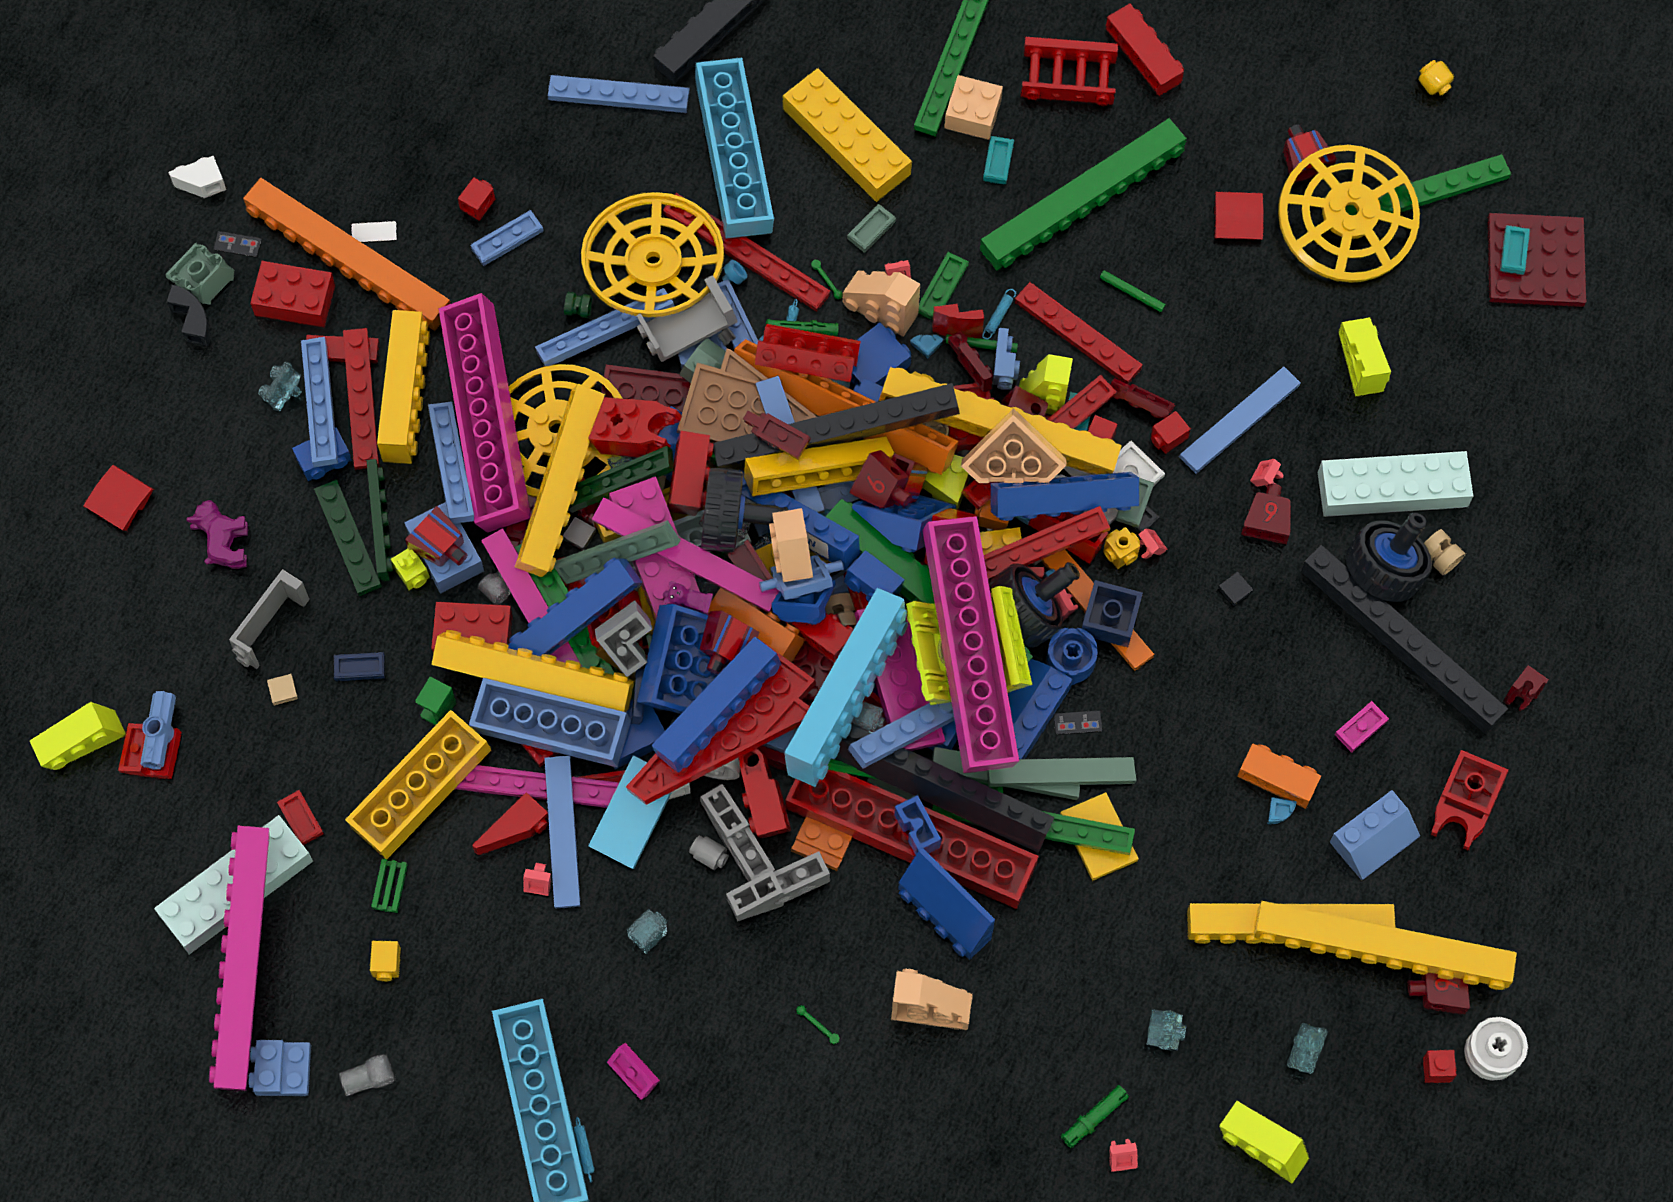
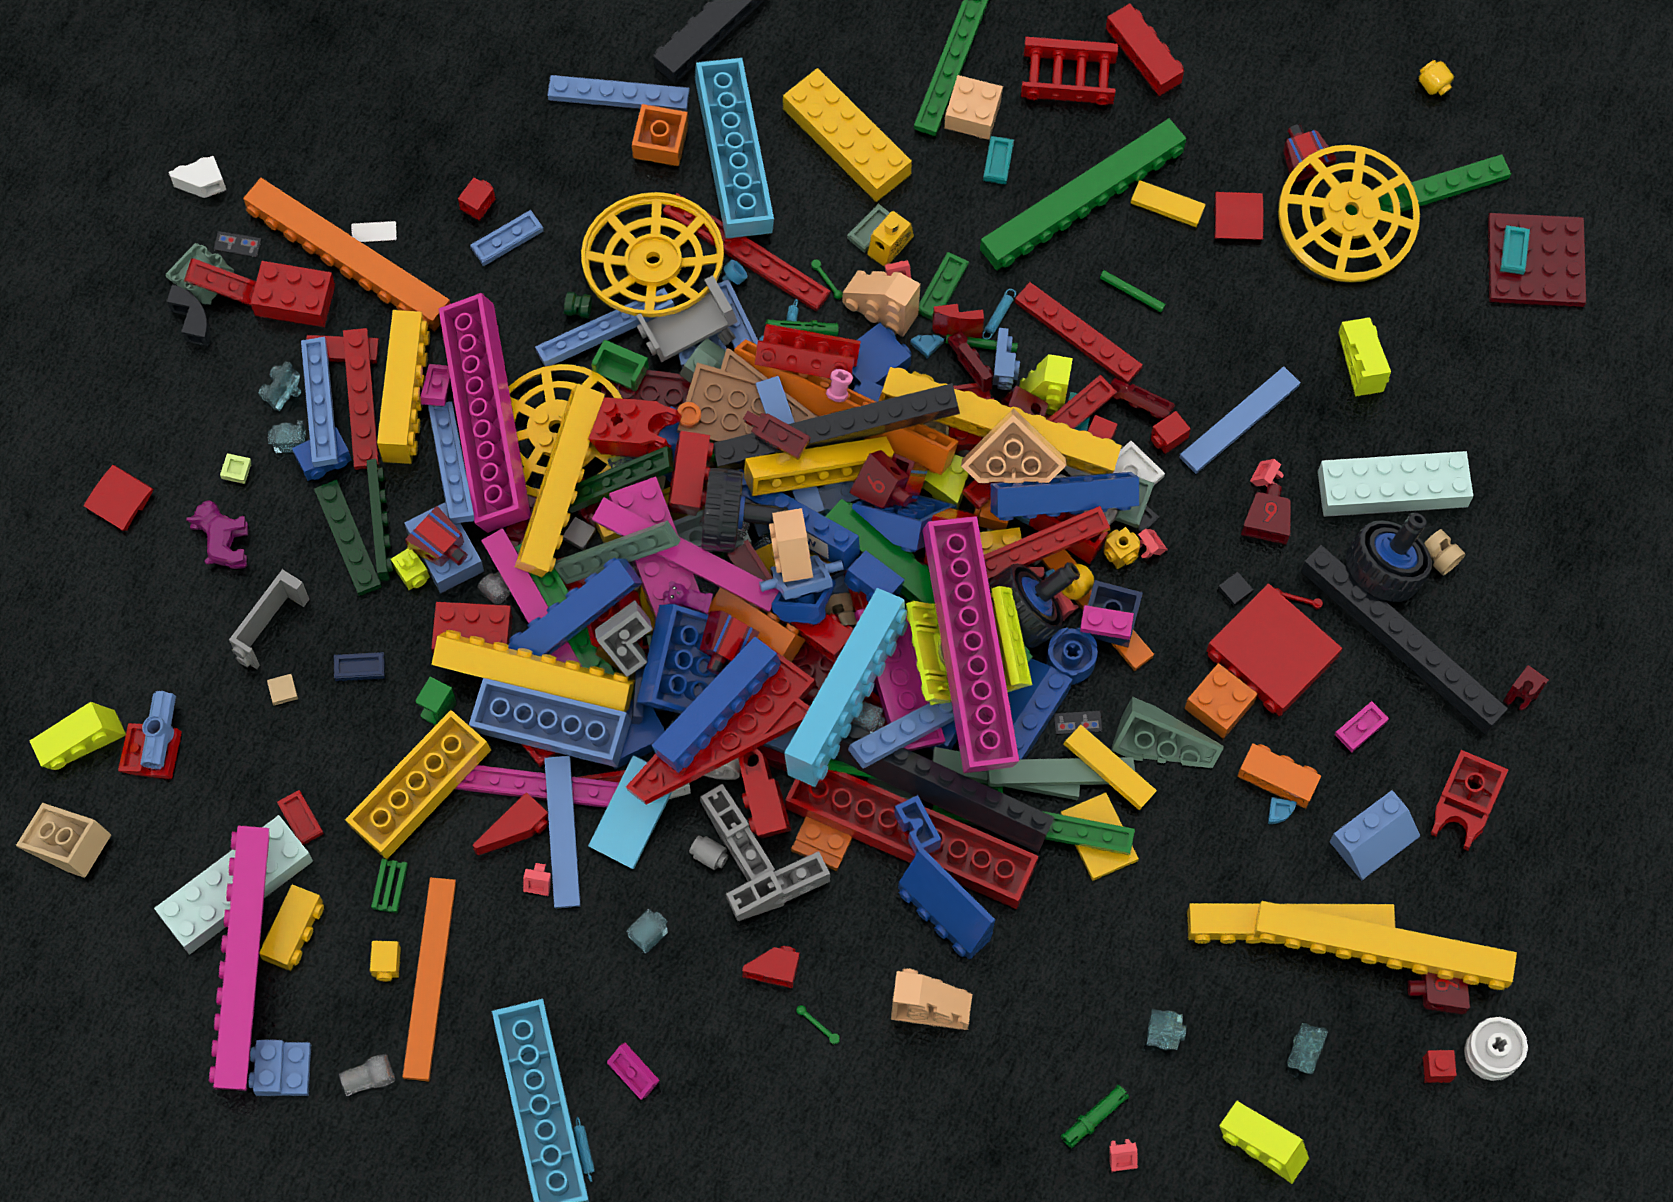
(64, 839): none -> tan slope
(220, 281): none -> red tile
(235, 468): none -> yellowish green plate
(286, 436): none -> clear light blue brick
(292, 928): none -> yellow brick
(429, 979): none -> orange tile
(436, 385): none -> dark pink plate
(620, 365): none -> green panel
(660, 135): none -> orange brick
(690, 414): none -> orange tile
(774, 967): none -> red slope
(839, 385): none -> bright pink bush
(892, 235): none -> yellow torso
(1081, 586): none -> yellow head
(1106, 622): none -> dark pink plate
(1110, 767): none -> yellow tile
(1158, 736): none -> sand green wedge
(1168, 203): none -> yellow tile
(1220, 701): none -> orange brick
(1274, 649): none -> red brick
(1316, 603): none -> red hinge

